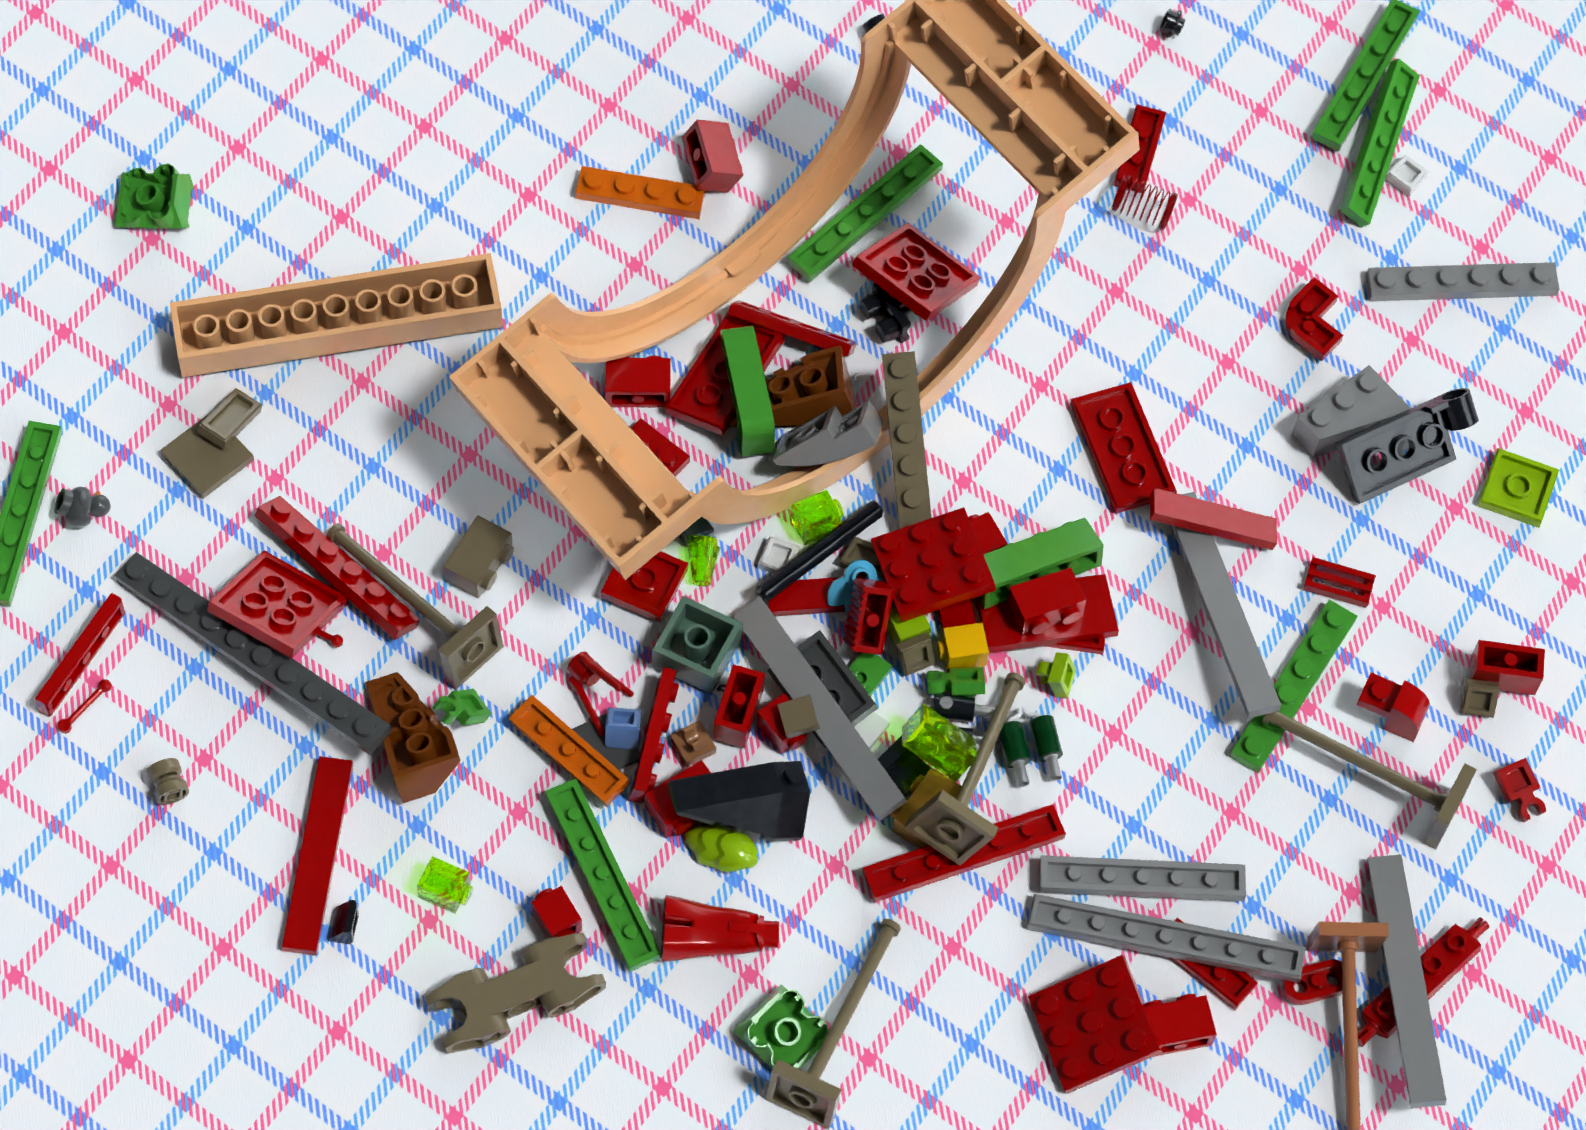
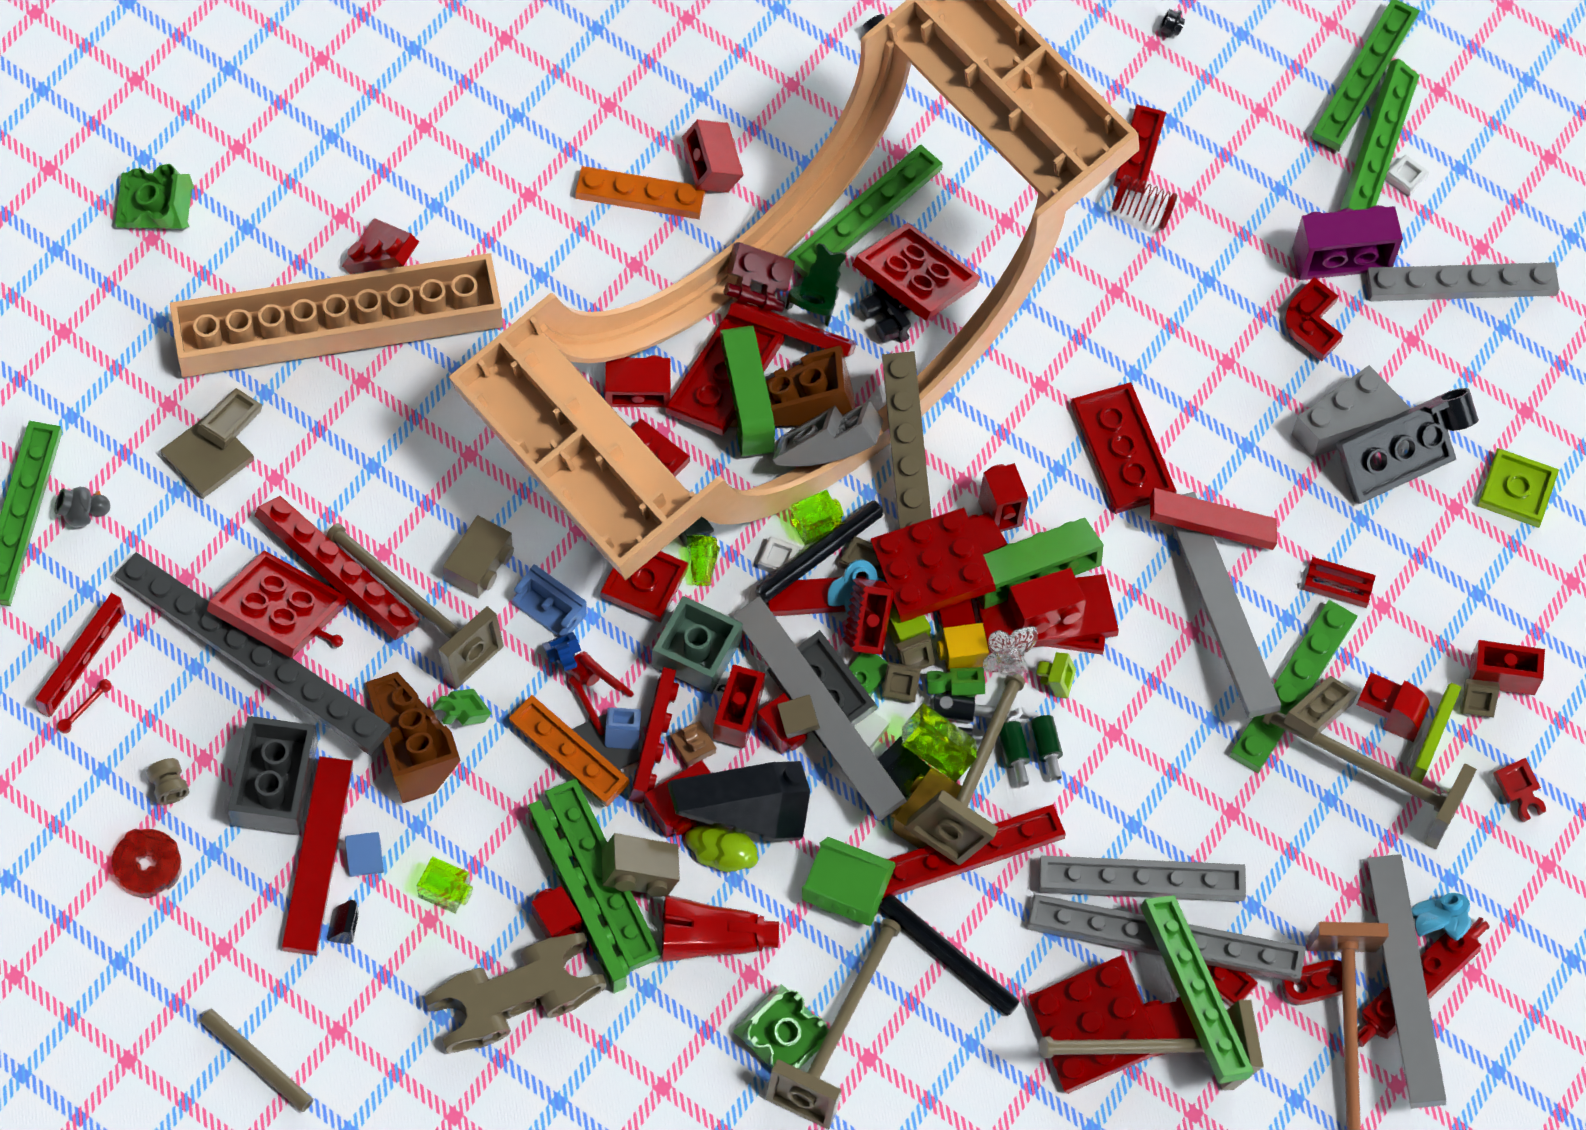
(138, 845): none -> clear red plate
(257, 1060): none -> dark tan piece
(273, 775): none -> dark grey brick
(364, 854): none -> medium blue slope
(380, 248): none -> red wing
(549, 602): none -> medium blue hinge
(563, 650): none -> blue plate
(573, 881): none -> bright green plate
(640, 865): none -> dark tan brick
(762, 268): none -> dark red plate
(820, 287): none -> dark green hair
(847, 881): none -> bright green slope
(901, 682): none -> dark tan tile
(949, 955): none -> black axle
(1003, 496): none -> red brick
(1009, 651): none -> clear animal
(1197, 989): none -> bright green plate
(1240, 1013): none -> dark tan tile
(1320, 707): none -> dark tan plate
(1346, 242): none -> magenta brick
(1435, 732): none -> lime tile
(1446, 912): none -> medium azure plate

